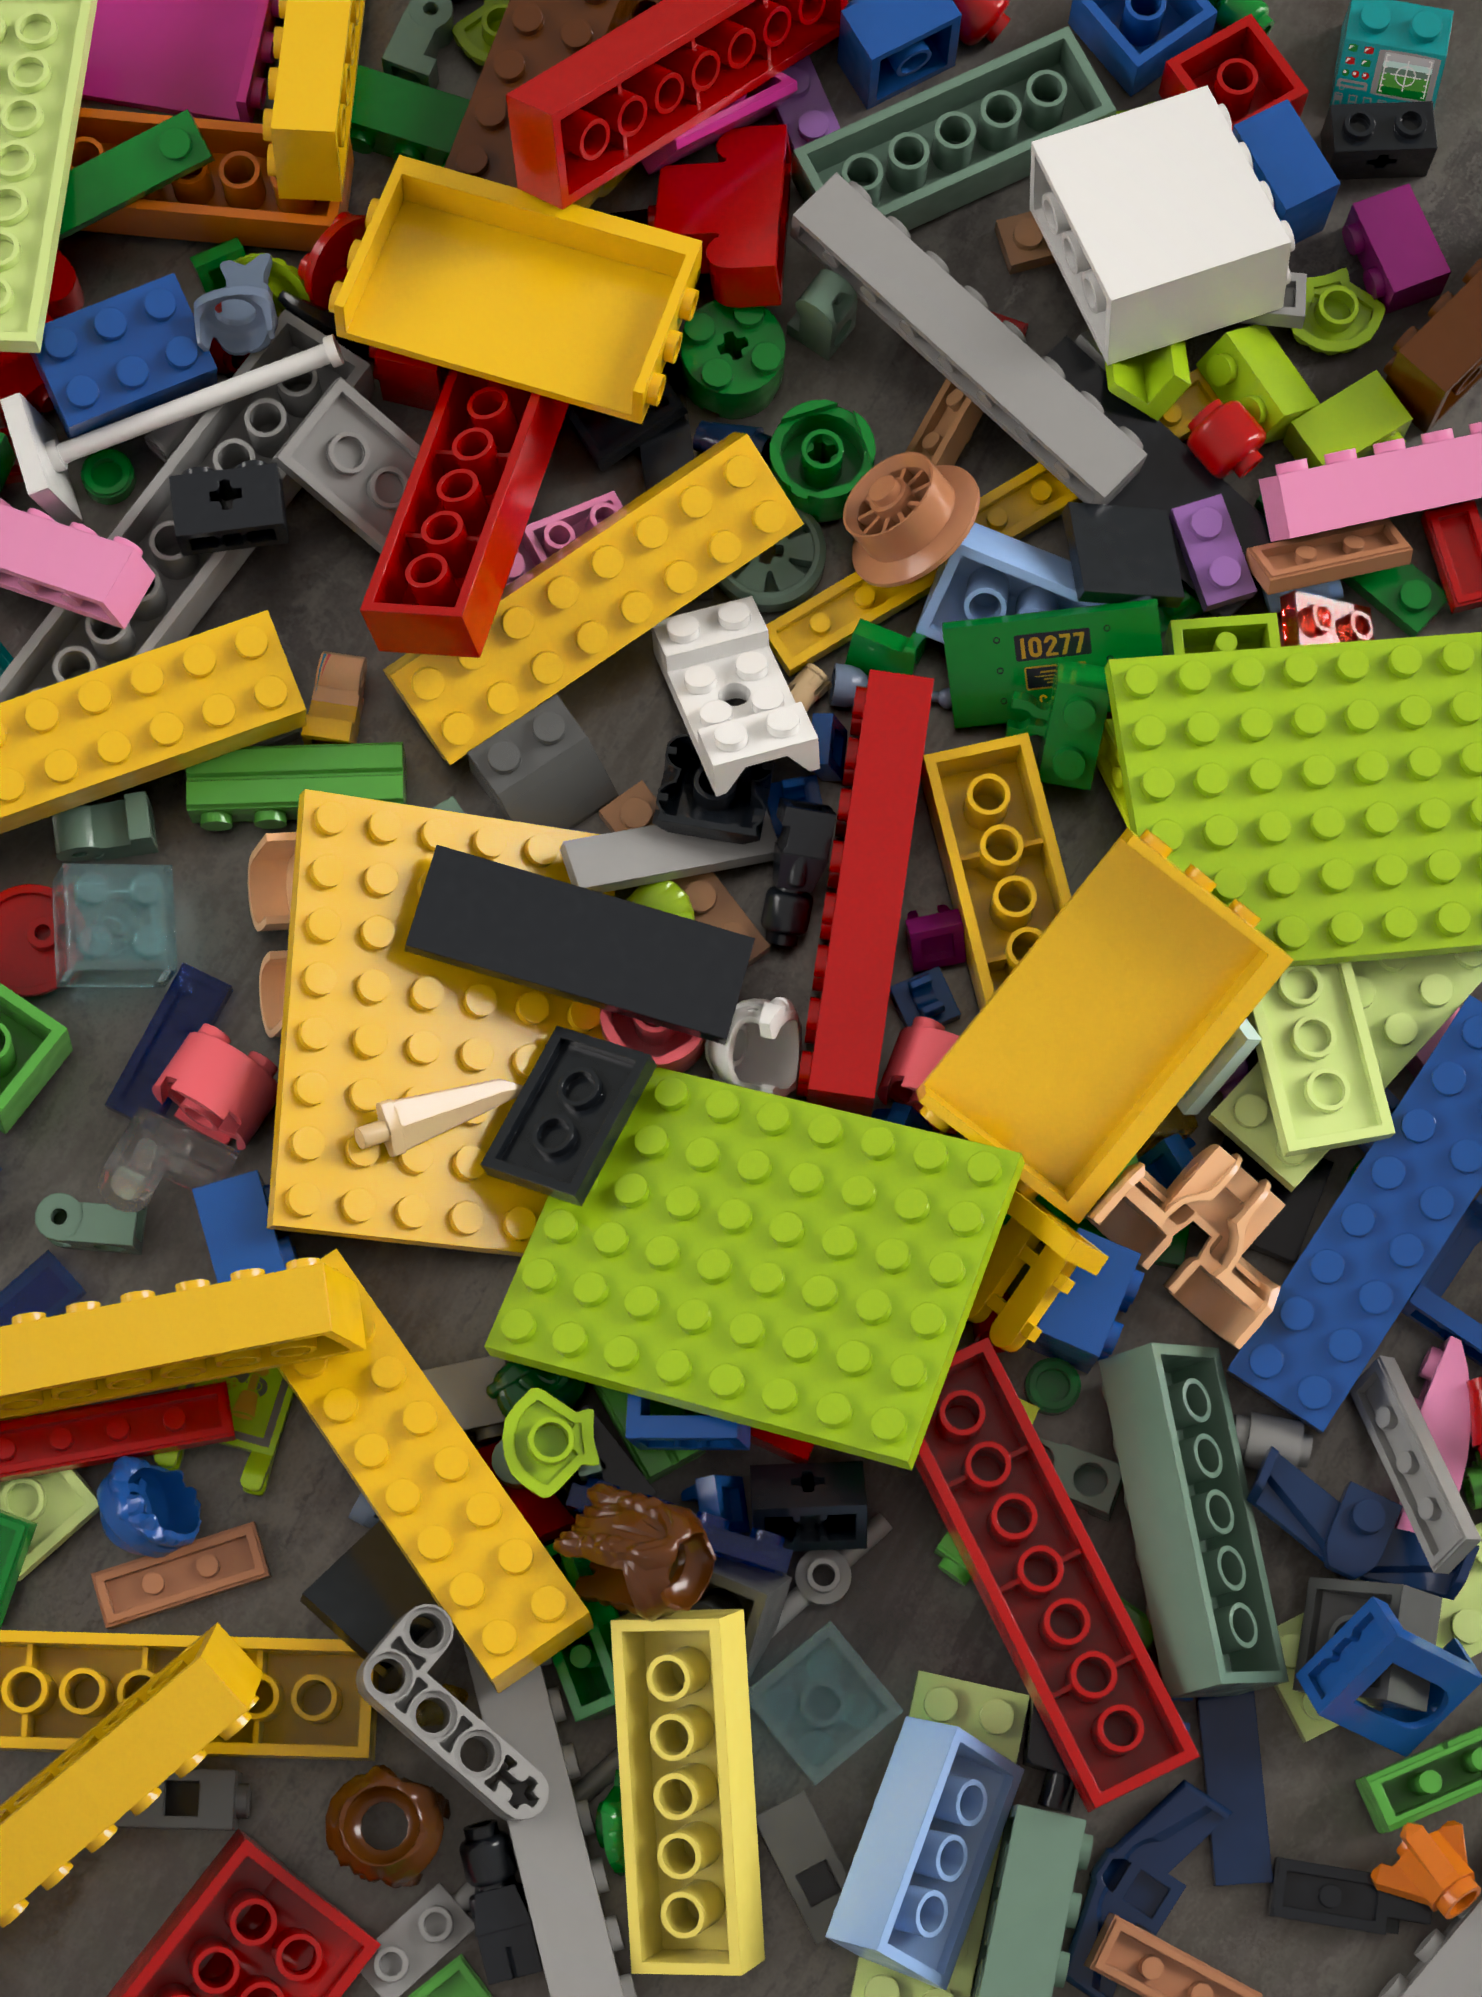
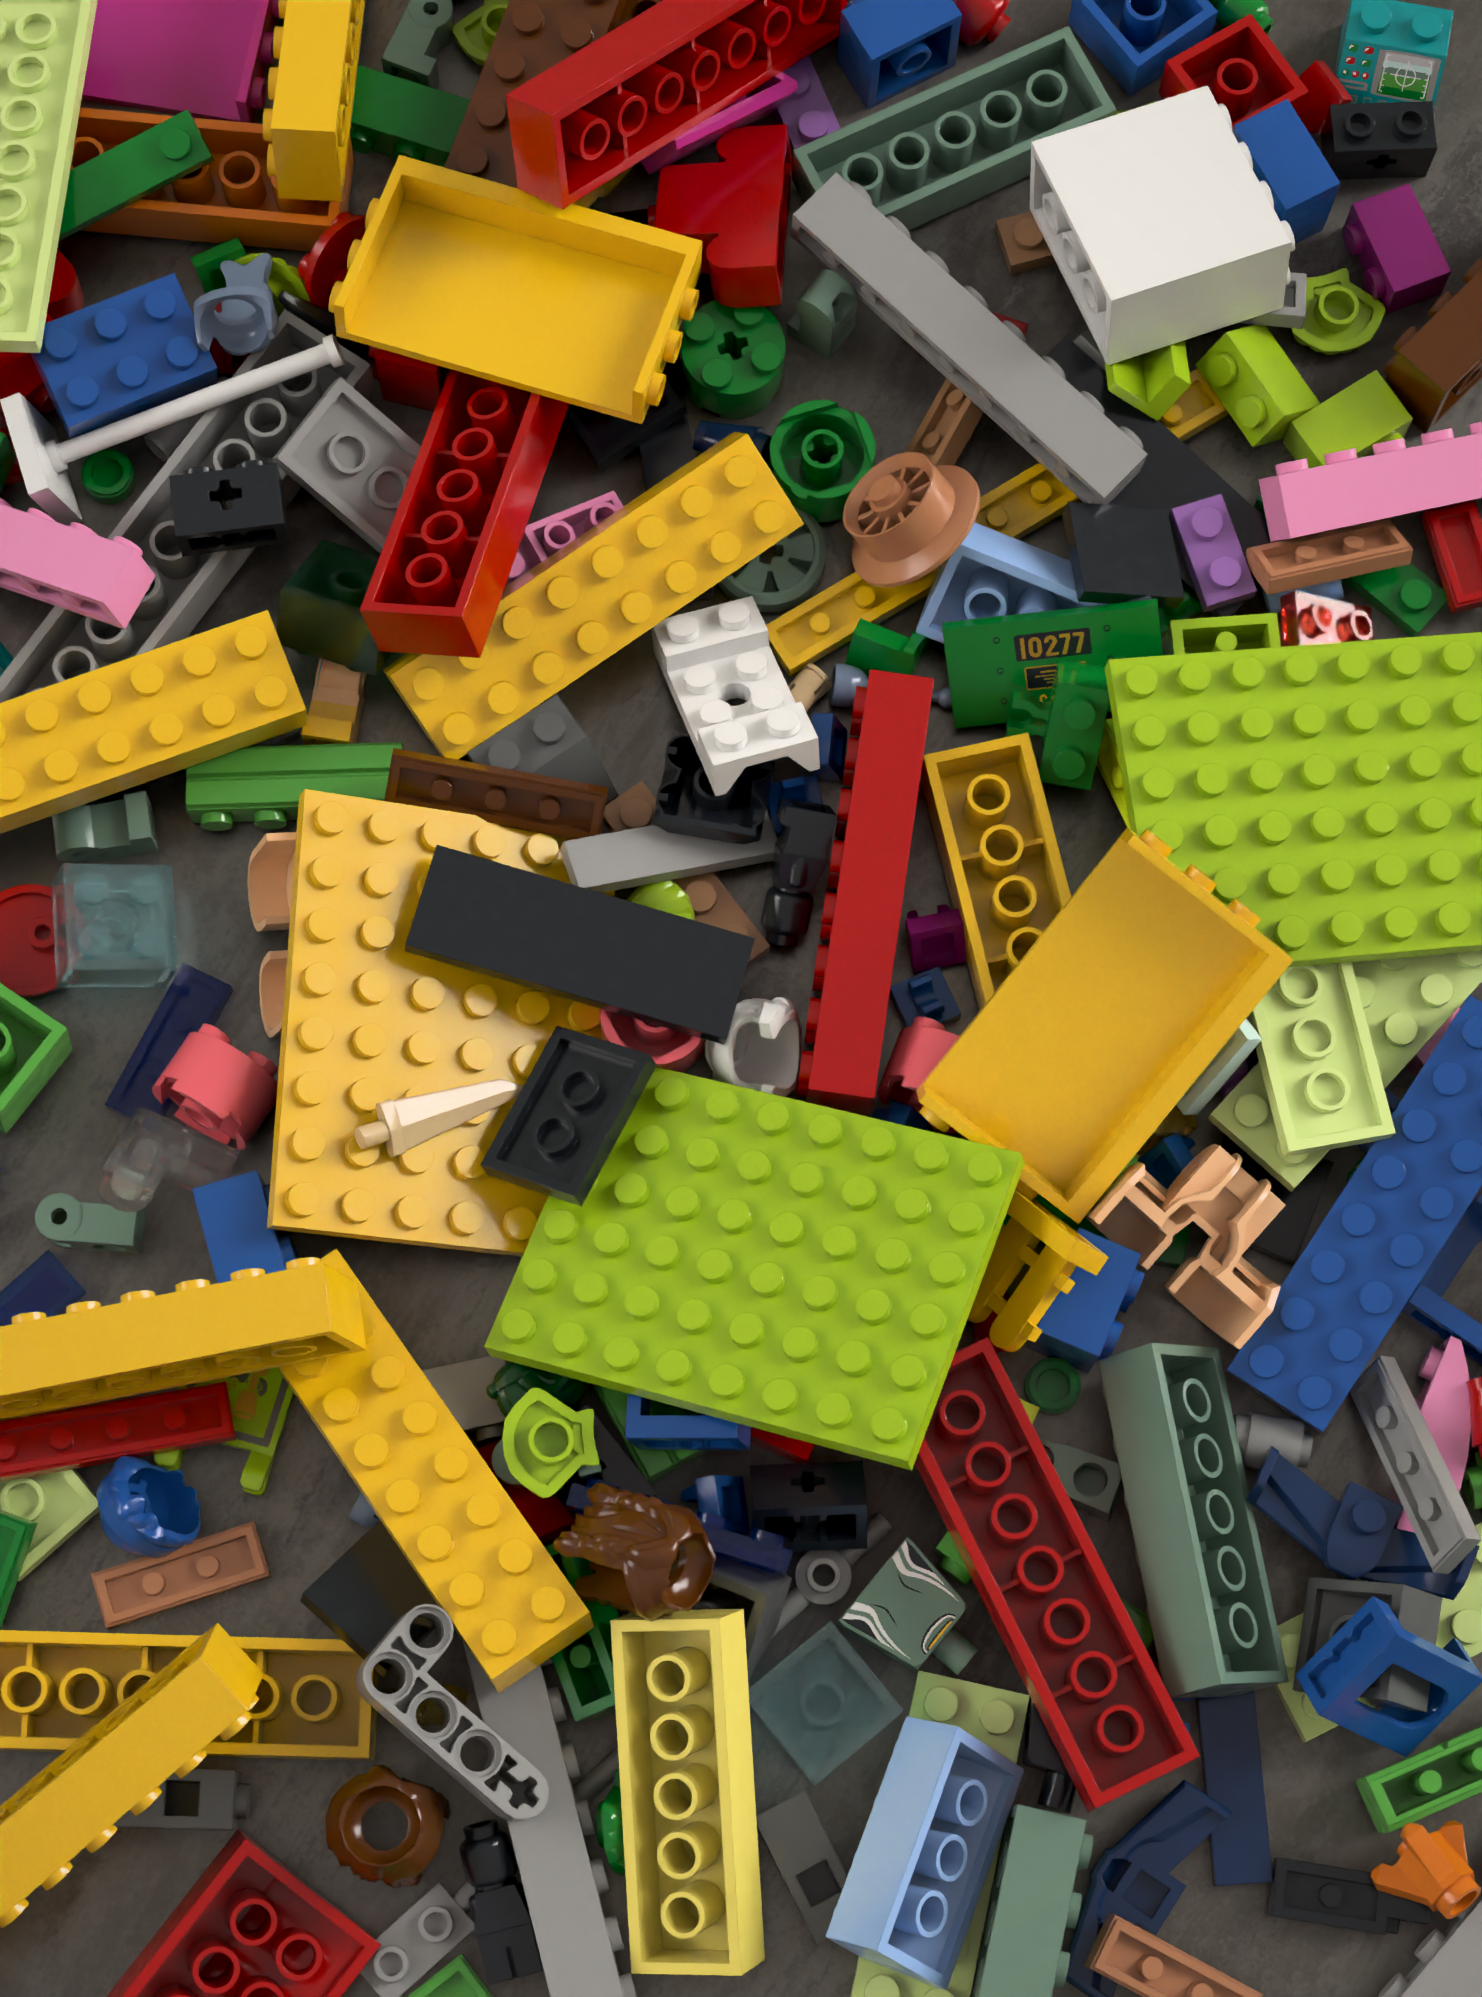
(322, 608): none -> clear green brick
(497, 794): none -> reddish brown tile
(910, 1613): none -> sand green torso
(1226, 439): red head -> none
(1323, 91): none -> red tile

